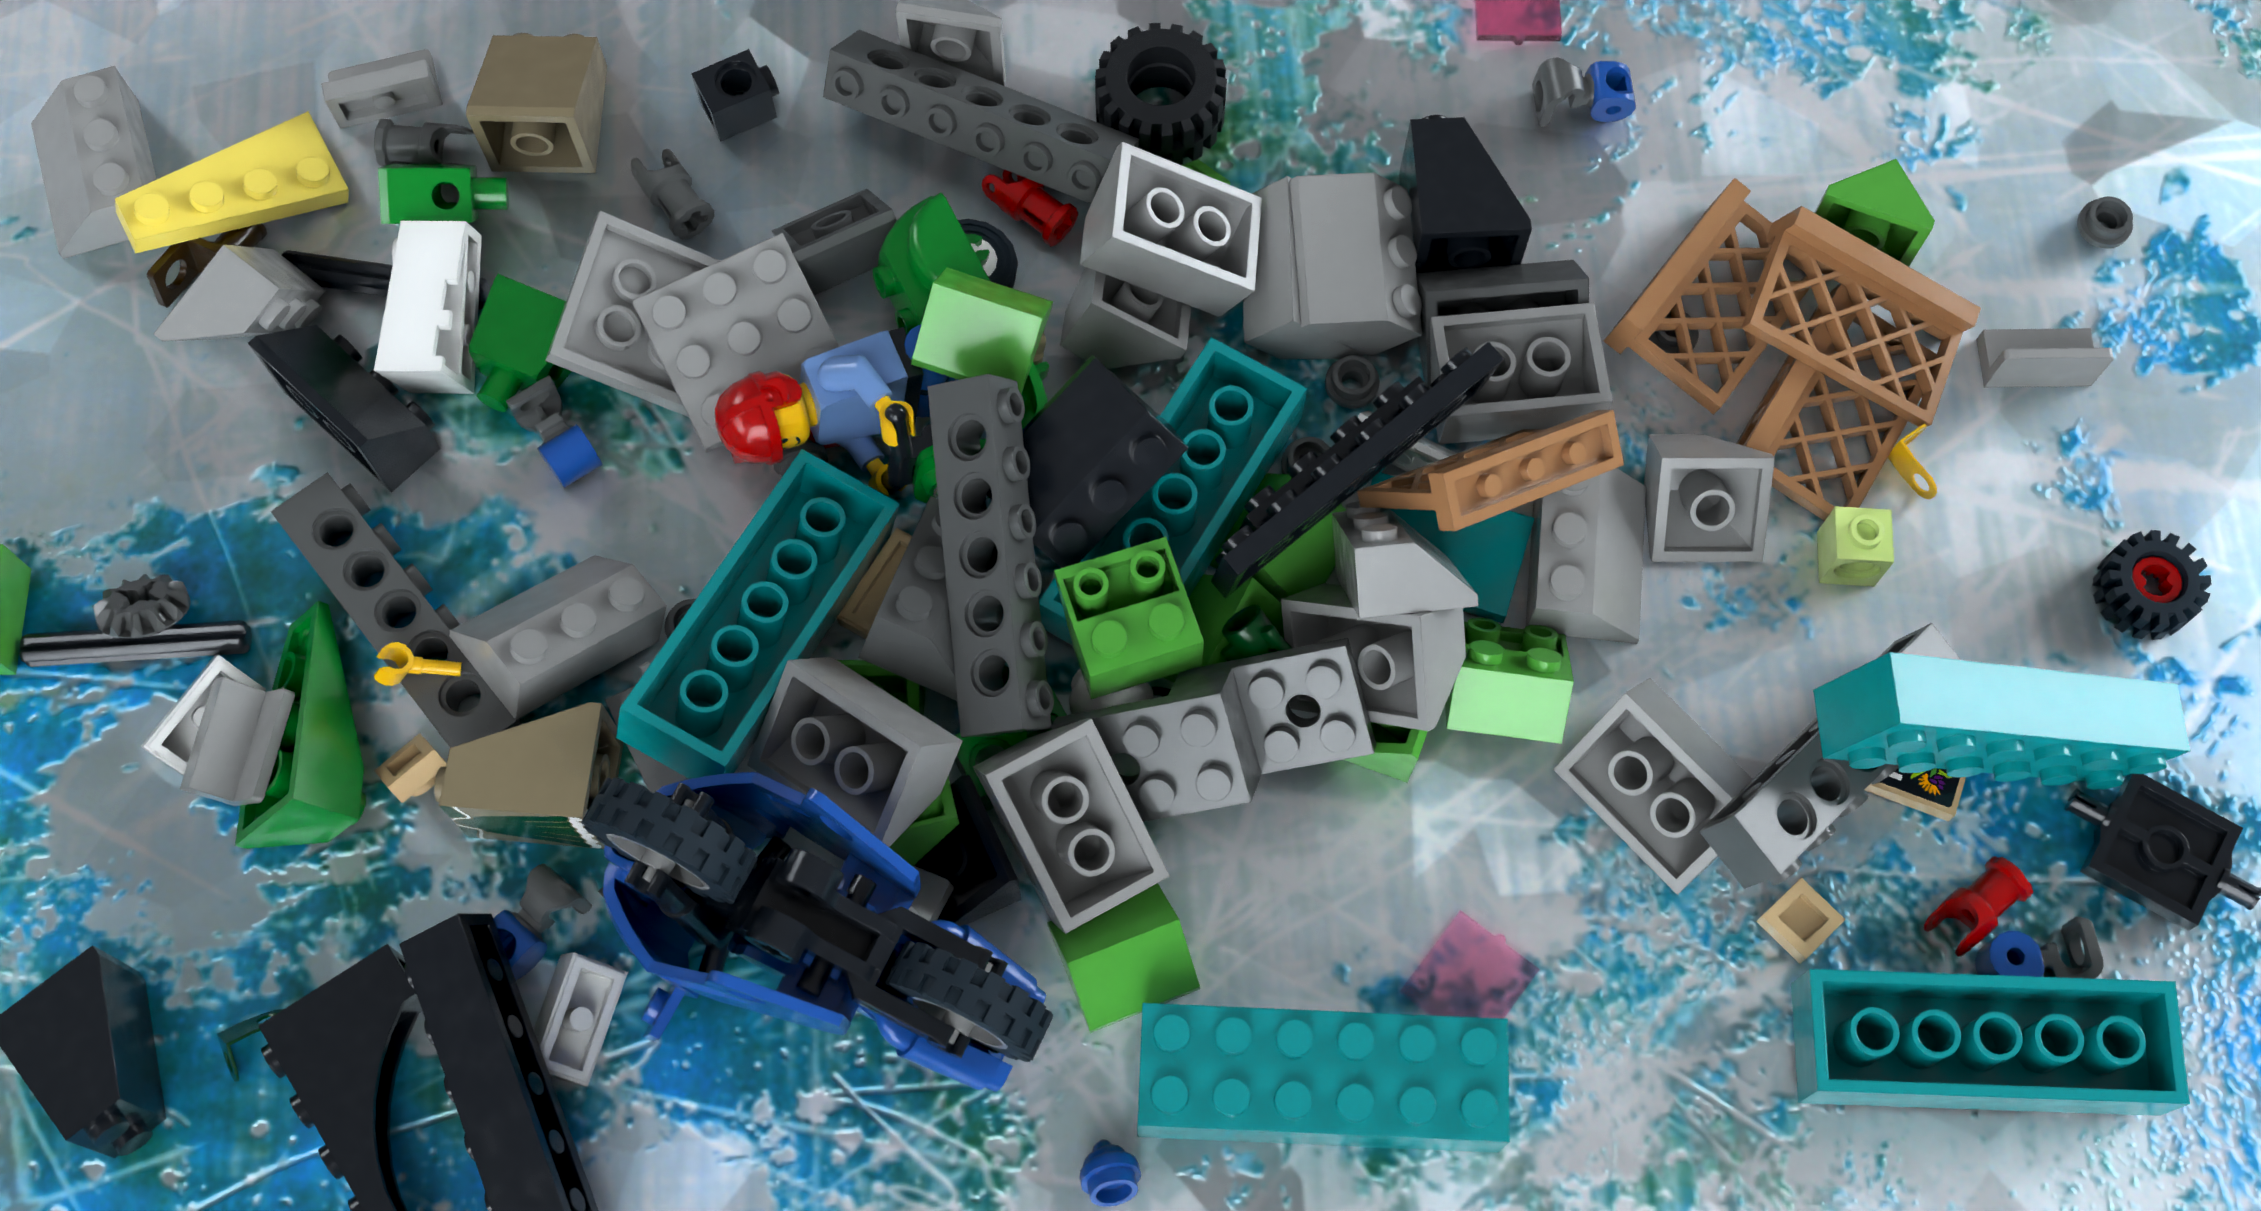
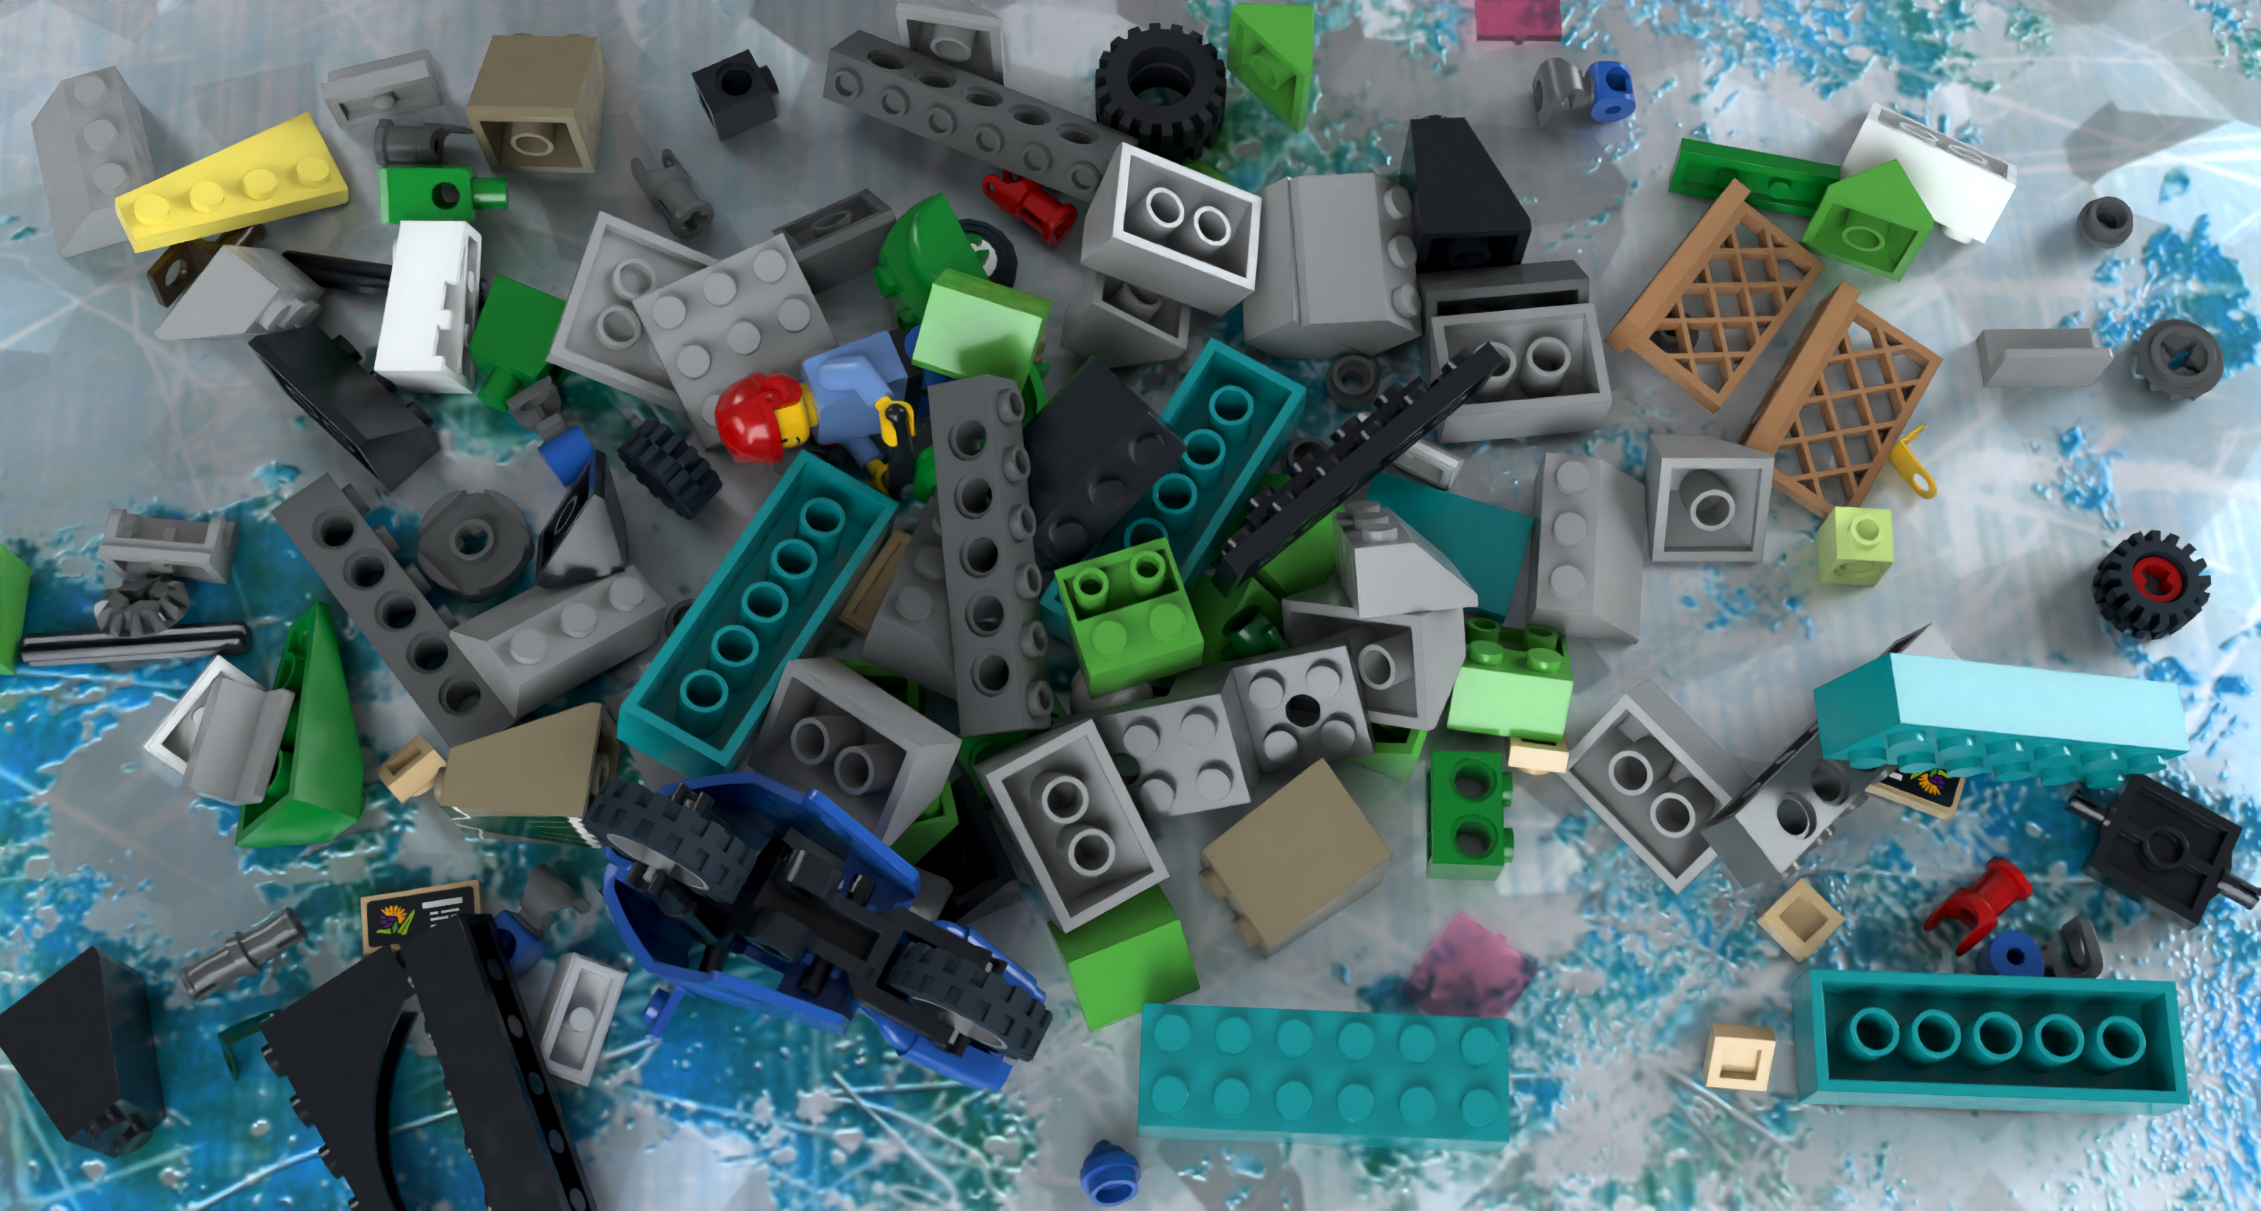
(169, 547): none -> light grey hinge
(243, 954): none -> dark grey pin
(403, 914): none -> tile
(410, 664): yellow hand -> none
(480, 574): none -> dark grey plate
(585, 531): none -> black slope
(669, 468): none -> black bush
(1274, 56): none -> bright green slope
(1294, 861): none -> dark tan slope
(1455, 814): none -> green brick
(1504, 472): medium nougat fence -> none
(1537, 756): none -> plate
(1738, 1056): none -> plate
(1774, 180): none -> green plate
(1870, 276): medium nougat fence -> none
(1955, 180): none -> white slope
(2202, 365): none -> dark grey gear

